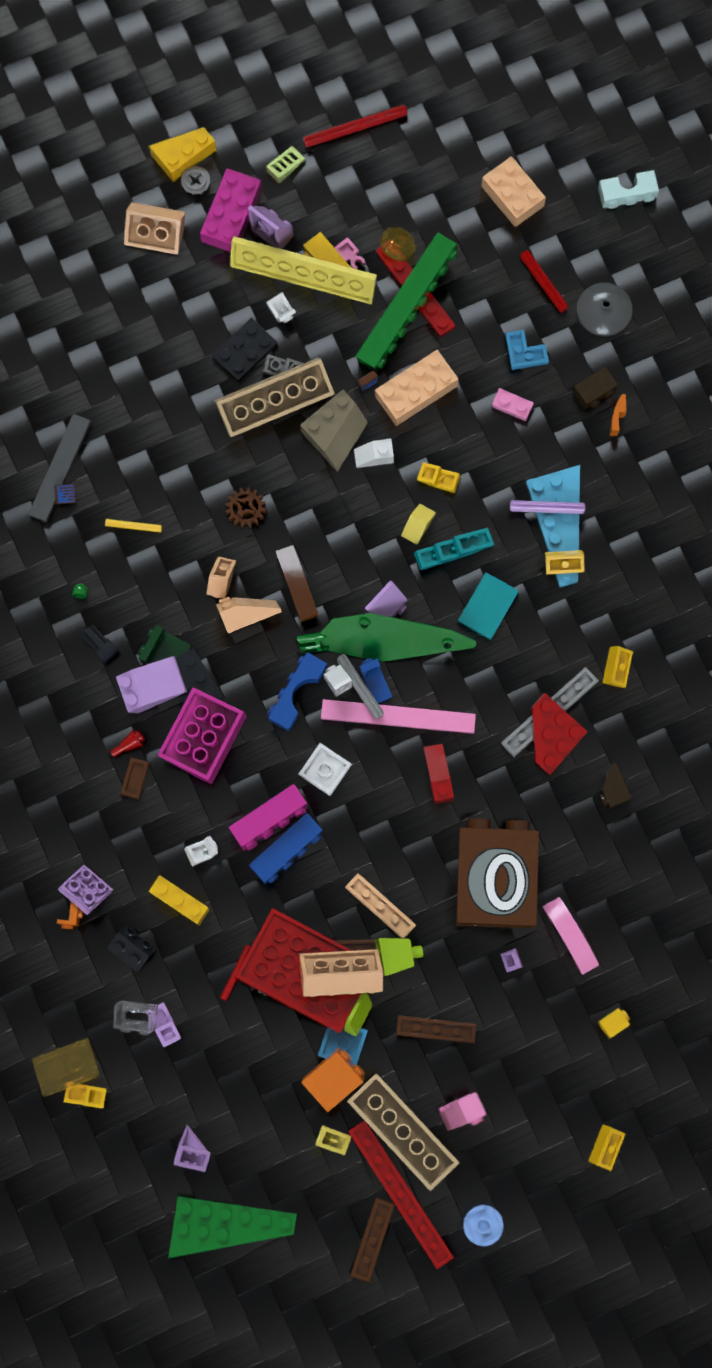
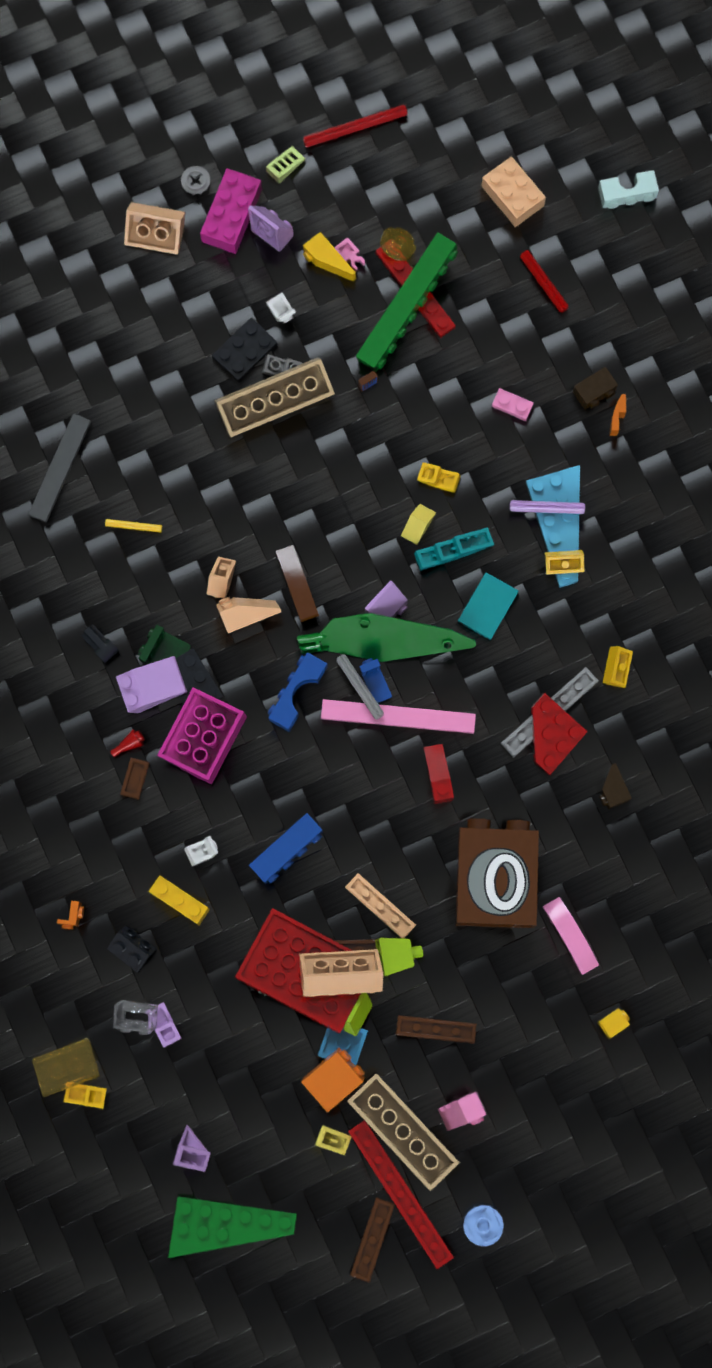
(64, 494): tile -> none
(80, 591): green hinge -> none
(85, 889): lavender tile -> none
(183, 152): yellow wedge -> none
(232, 980): red bar -> none
(250, 498): reddish brown gear -> none
(269, 817): dark pink brick -> none
(302, 270): light yellow plate -> none
(325, 769): white tile -> none
(335, 428): dark tan wedge -> none
(337, 679): white slope -> none
(374, 453): white slope -> none
(416, 387): light nougat brick -> none
(511, 960): lavender slope -> none
(524, 356): dark azure plate -> none
(600, 319): dark grey dish -> none
(606, 1147): yellow slope -> none

